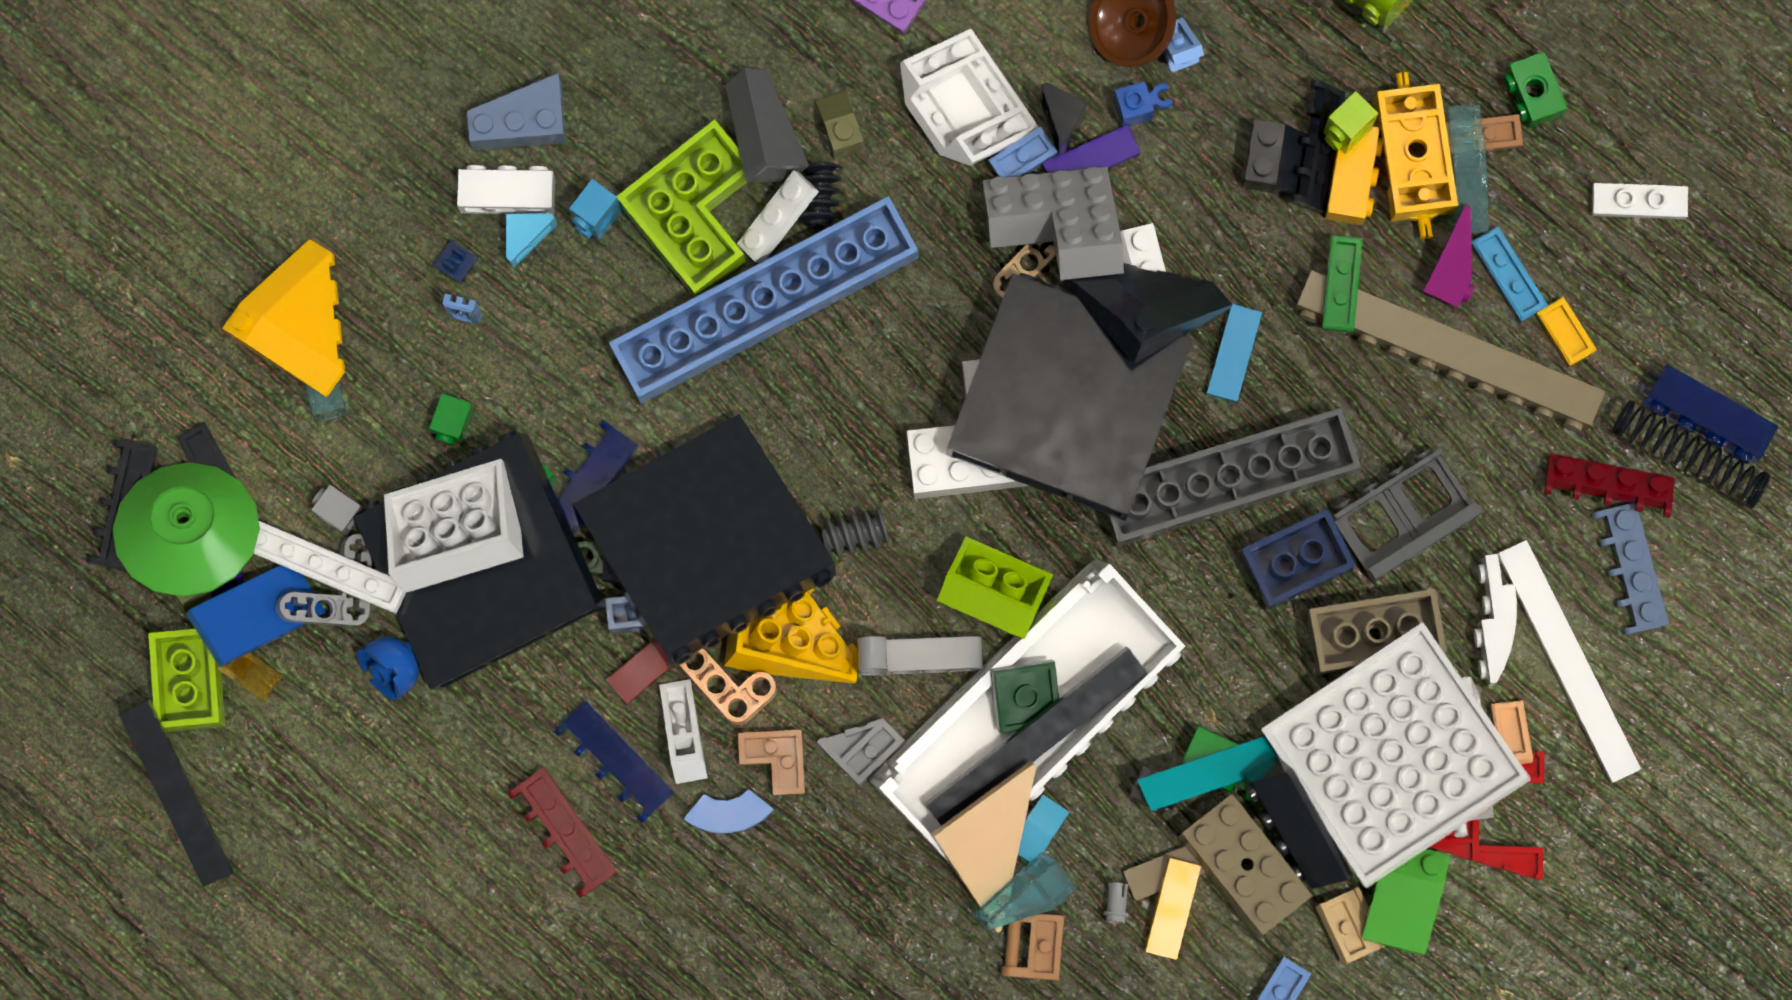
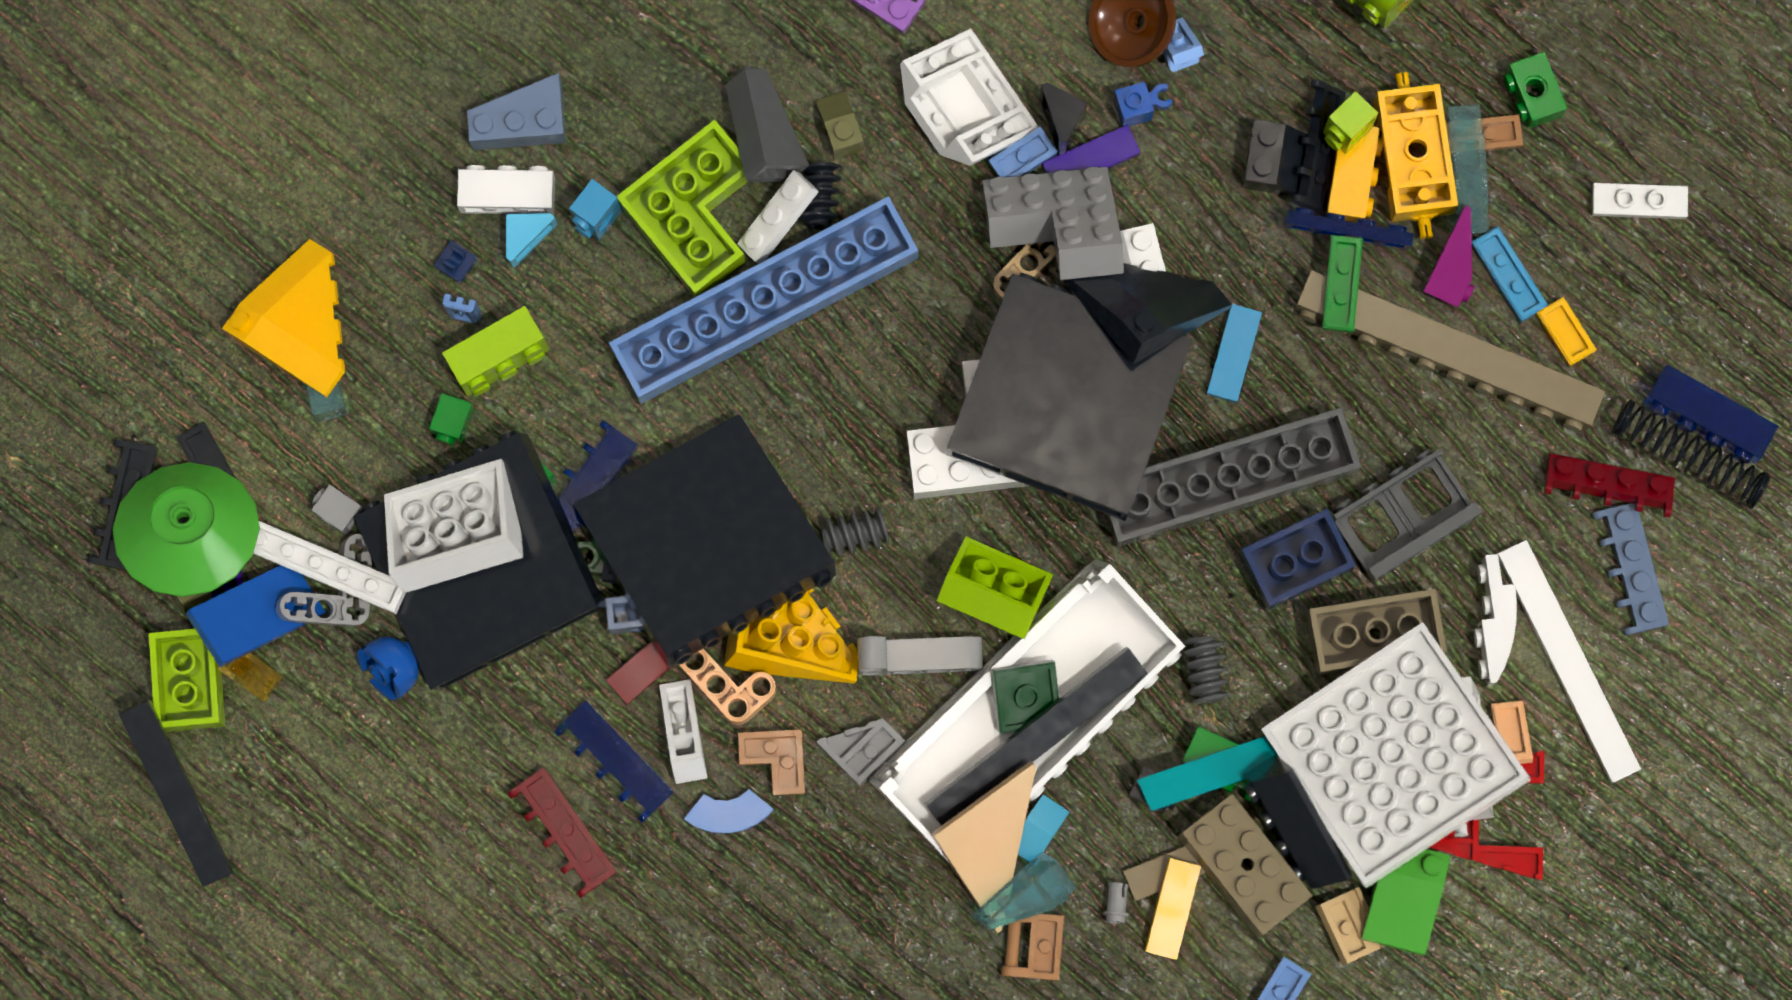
(496, 352): none -> lime brick
(1206, 669): none -> dark grey piece
(1336, 225): none -> clear blue hinge

